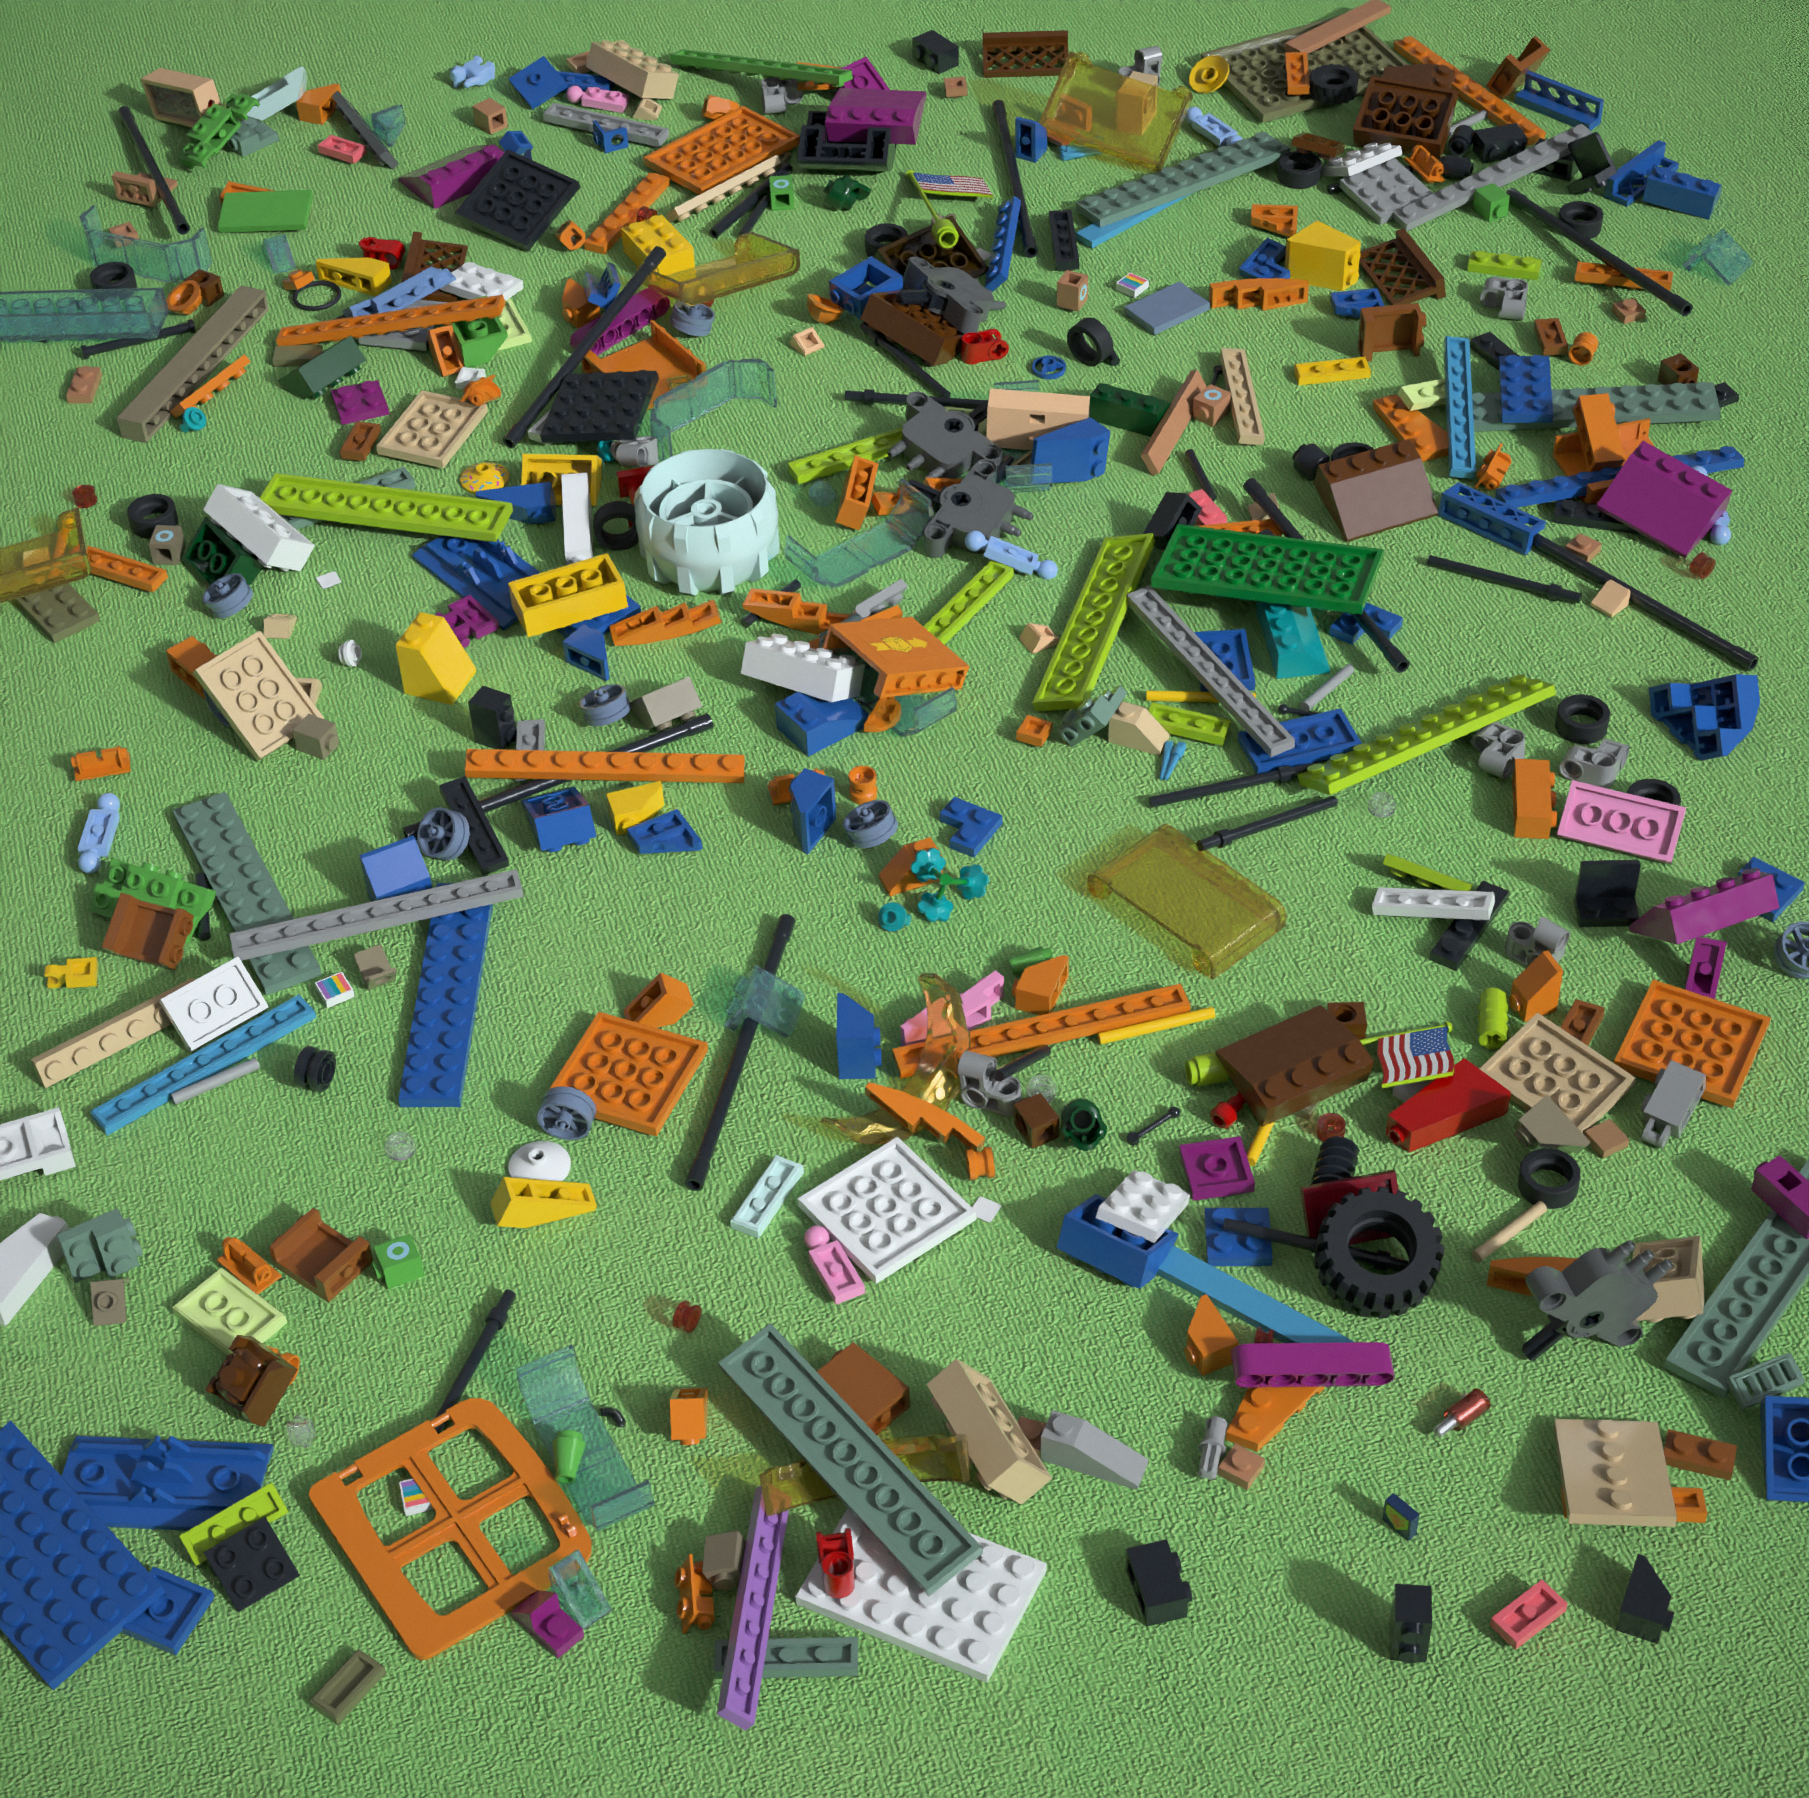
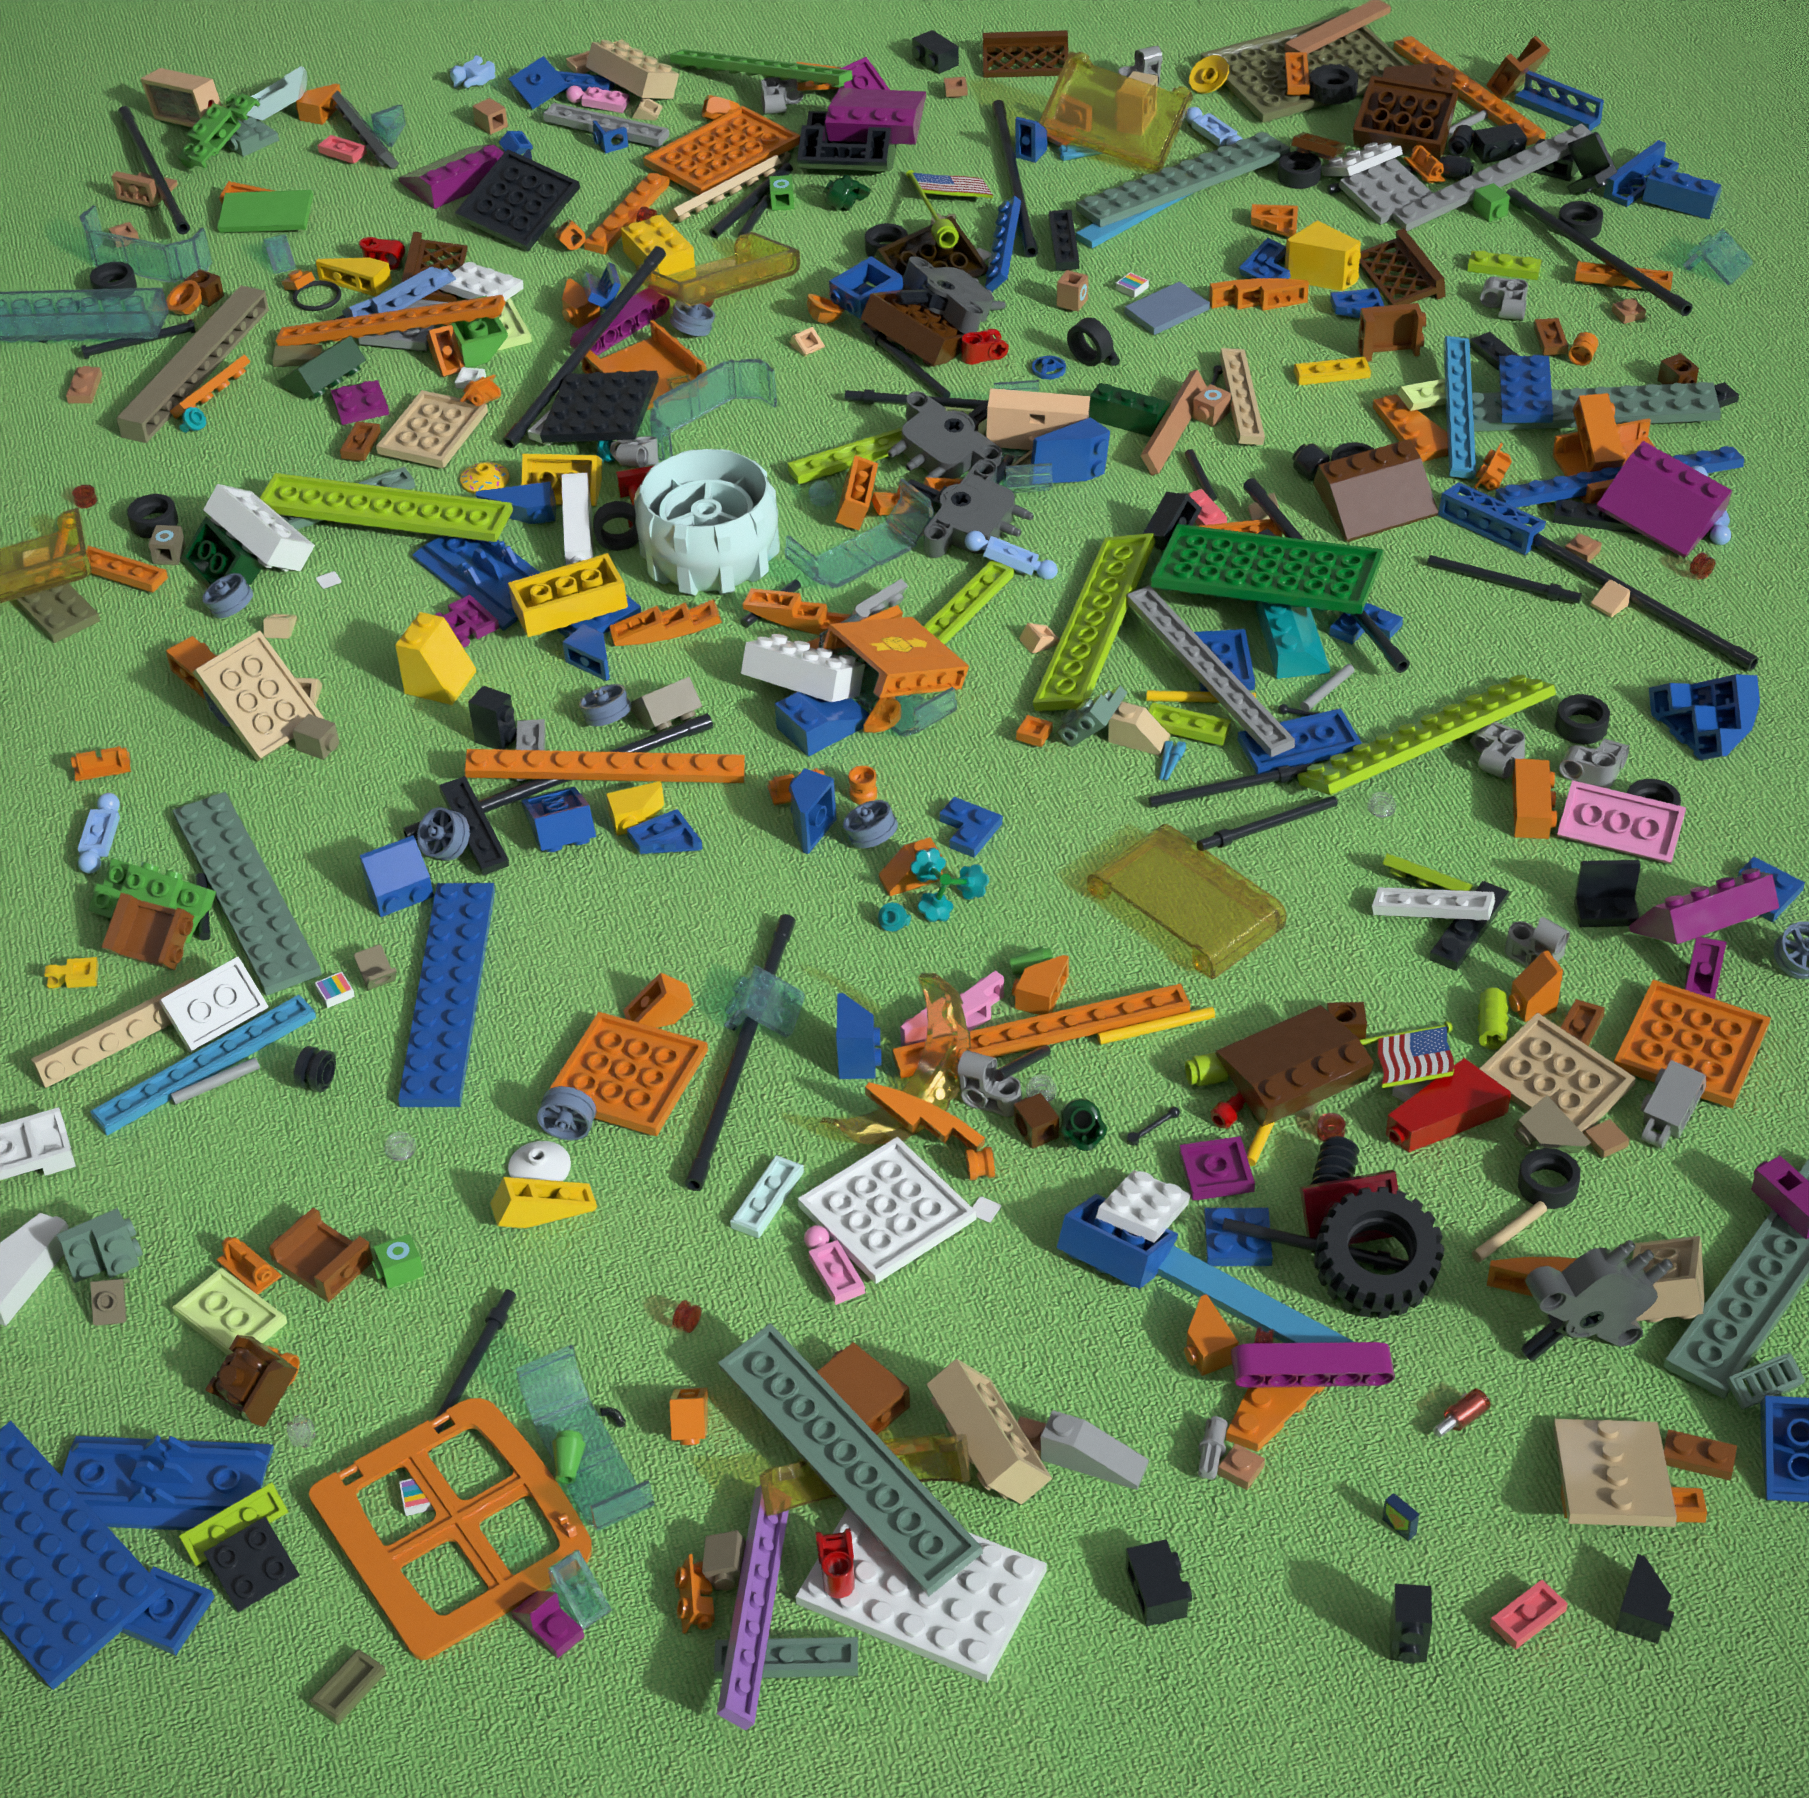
(350, 653): white plate -> none
(376, 915): light grey plate -> none

